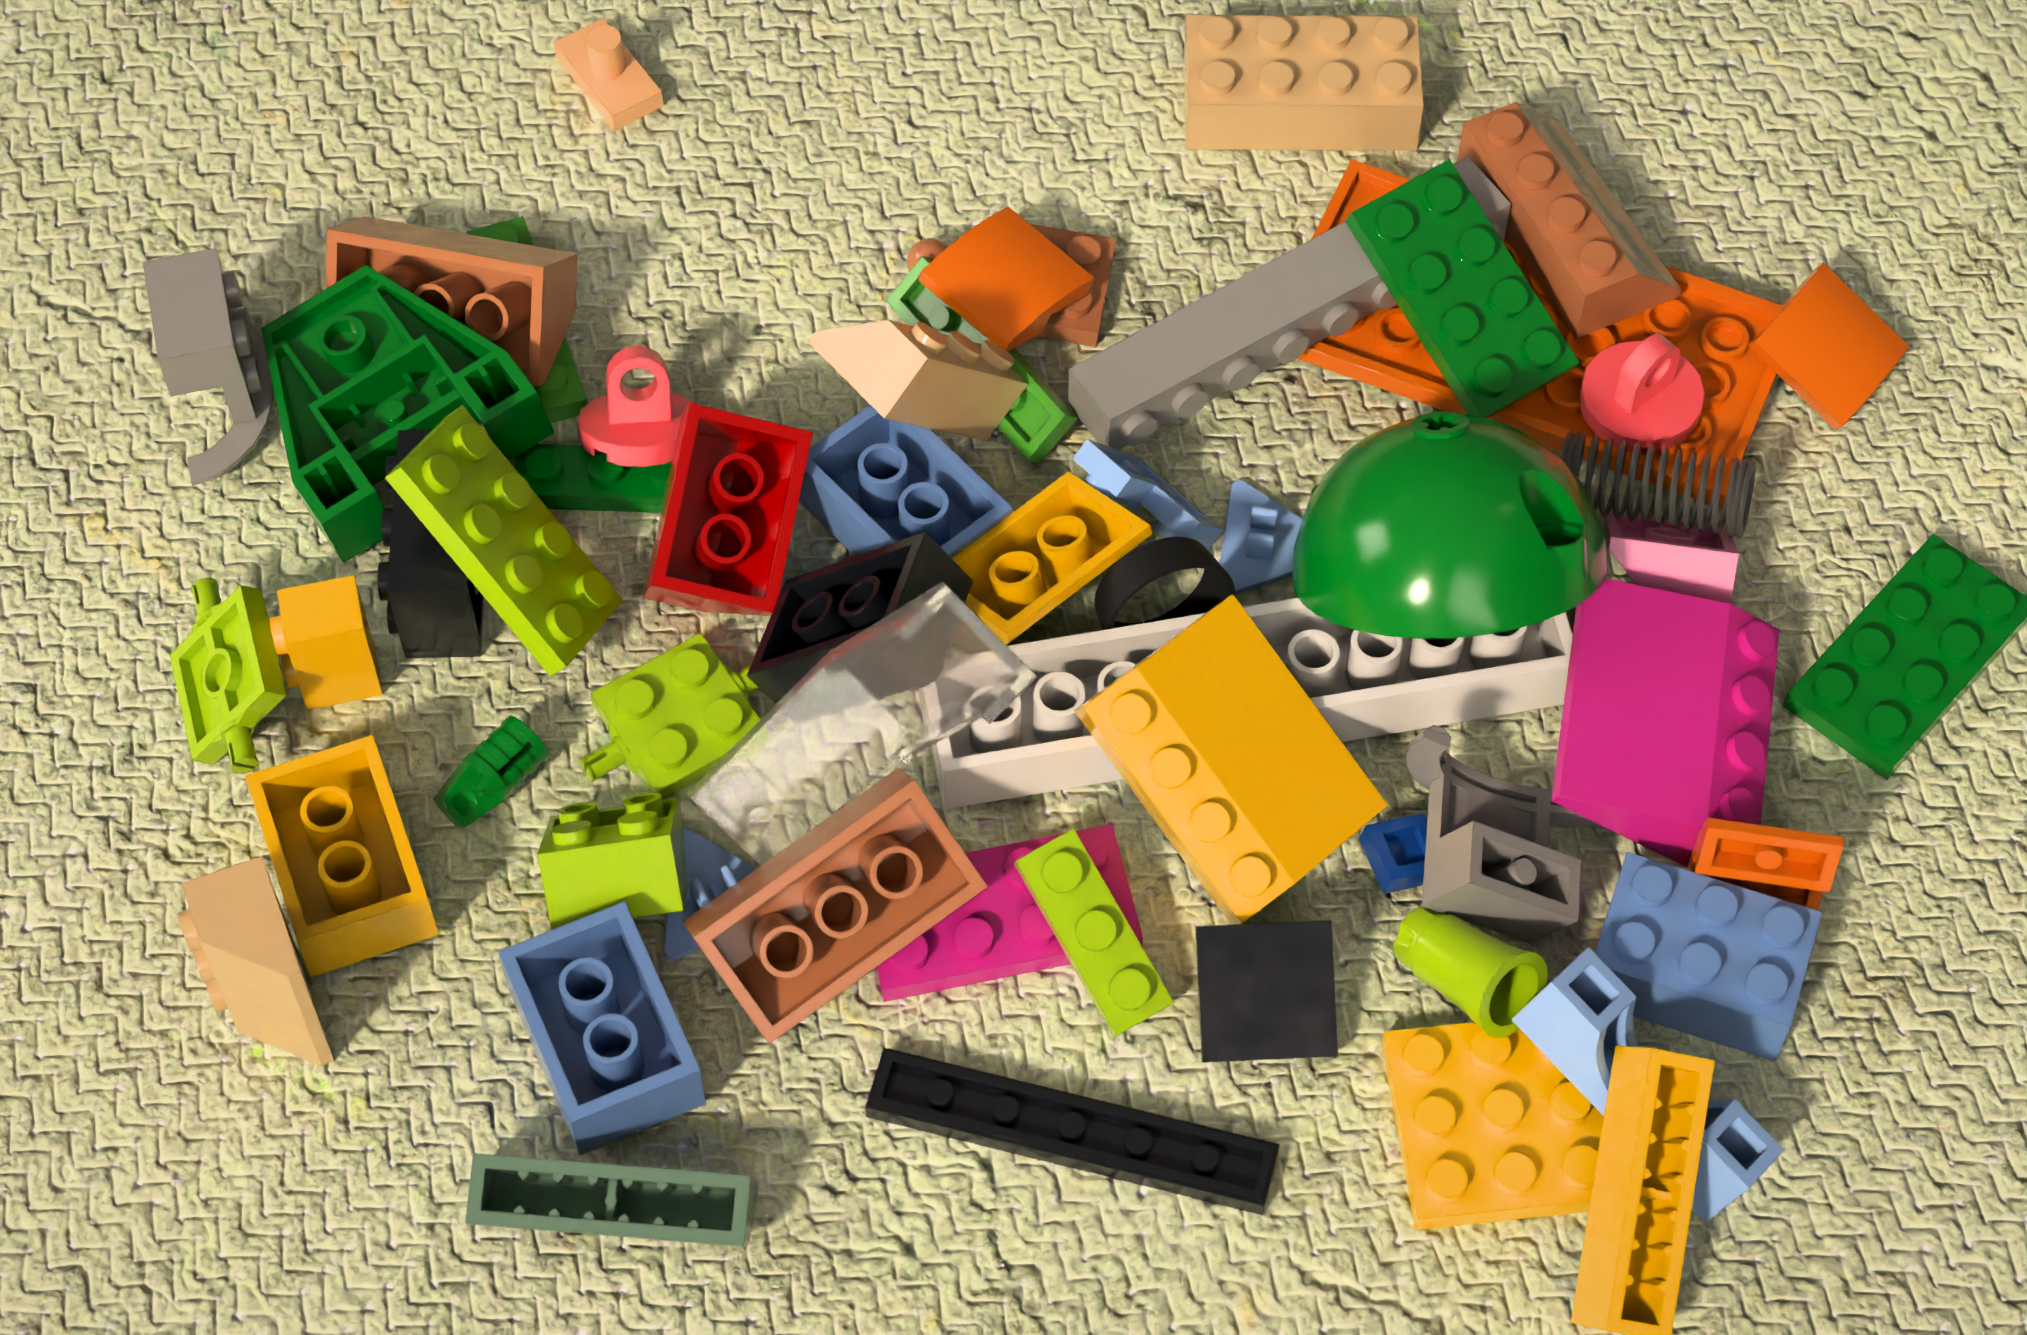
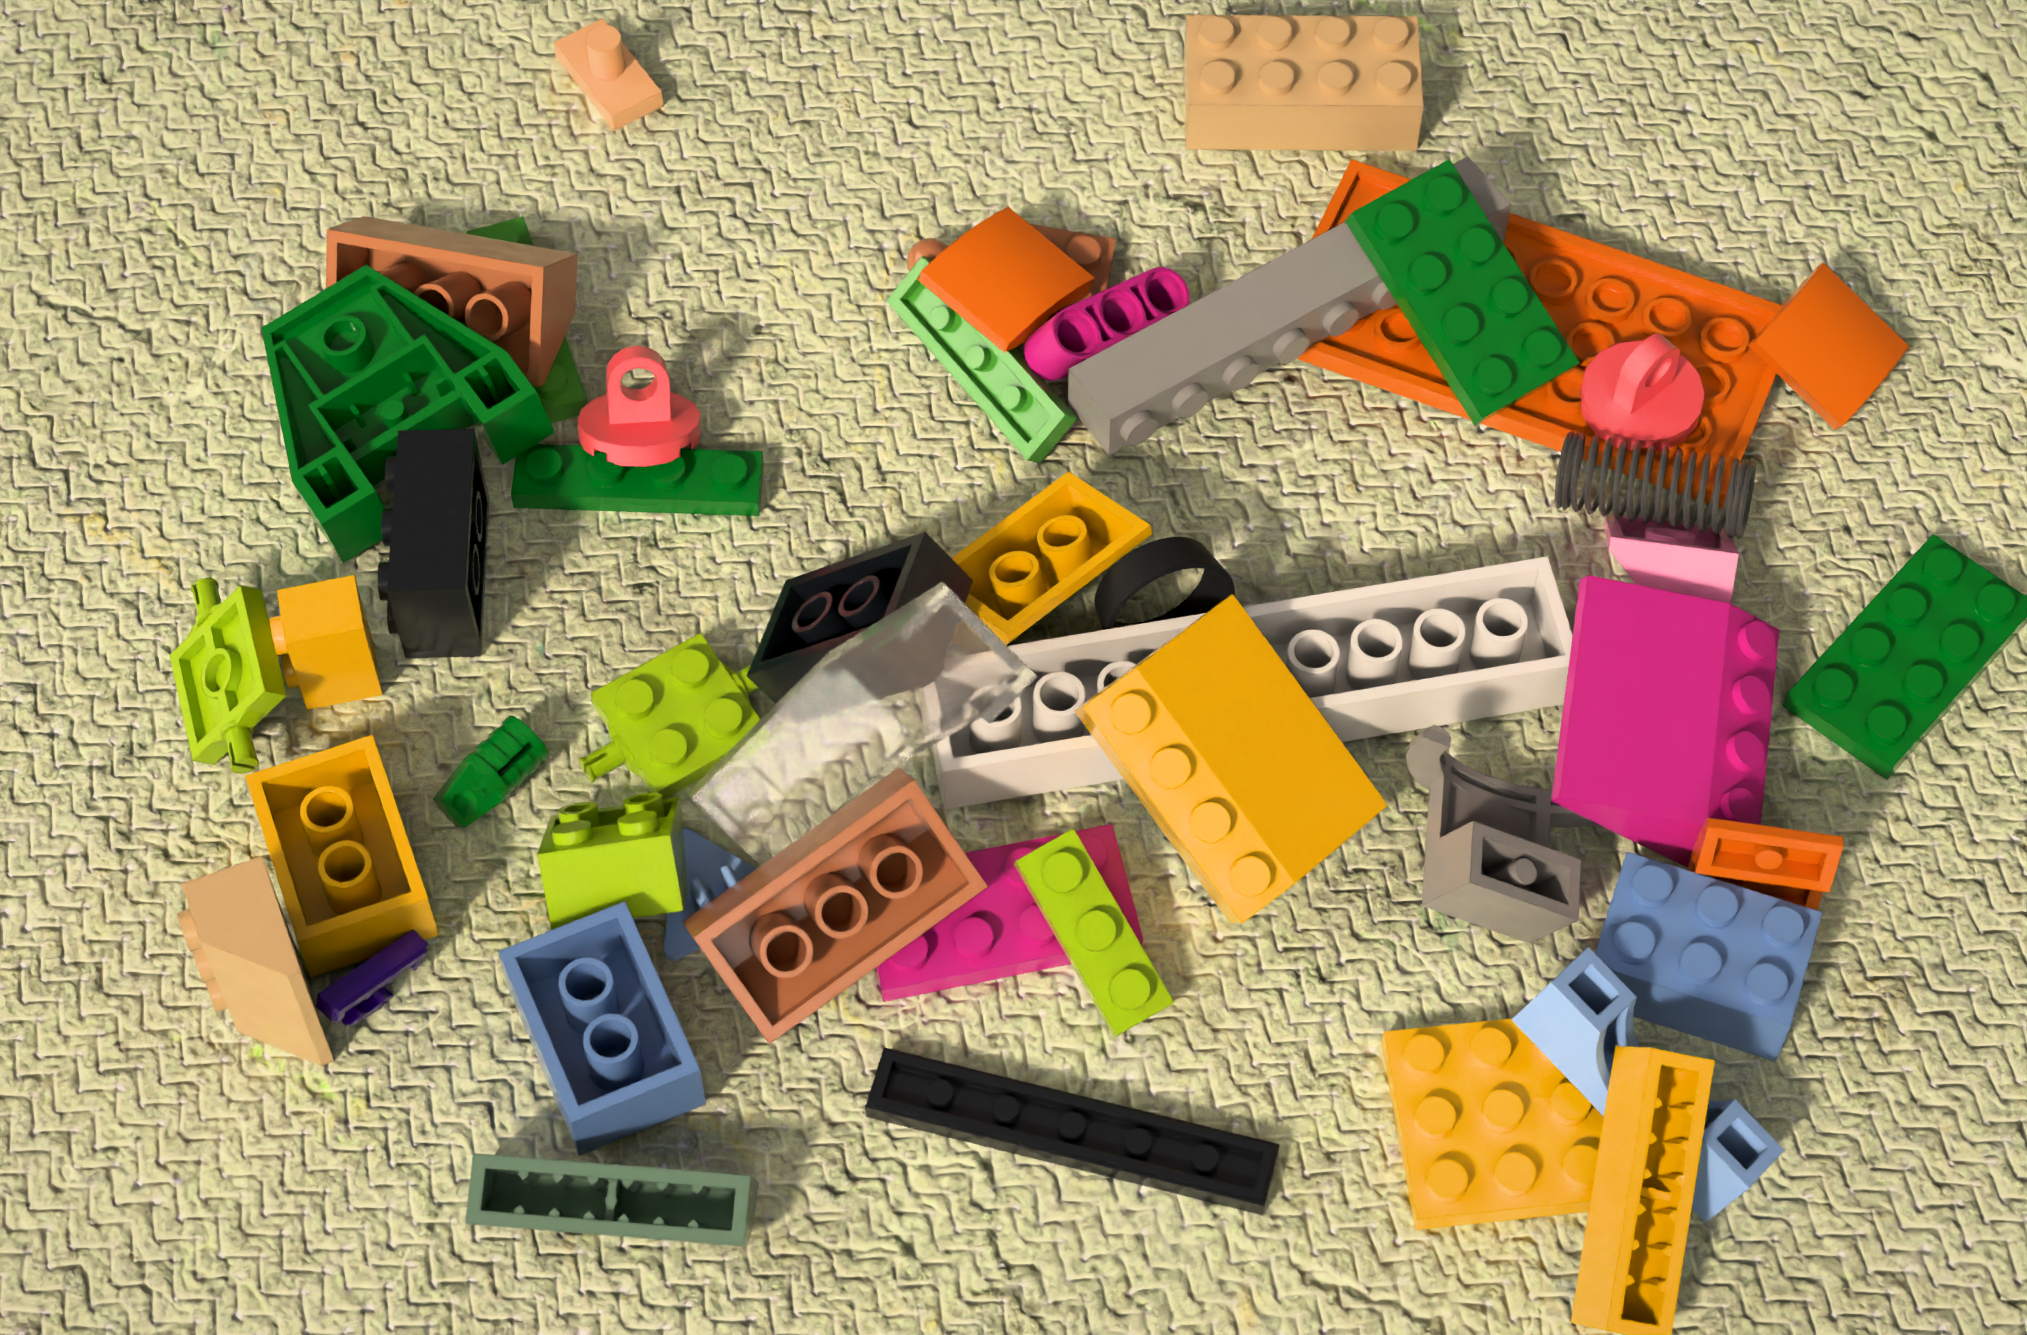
(210, 345): light grey piece -> none
(364, 988): none -> dark purple tile
(505, 540): lime plate -> none
(727, 513): red slope -> none
(892, 481): medium blue brick -> none
(925, 375): tan slope -> none
(1103, 321): none -> dark pink beam
(1137, 485): light blue plate -> none
(1257, 539): light blue piece -> none
(1266, 991): black tile -> none
(1396, 851): blue plate -> none
(1447, 532): green piece -> none
(1471, 968): lime plant -> none
(1566, 220): nougat slope -> none

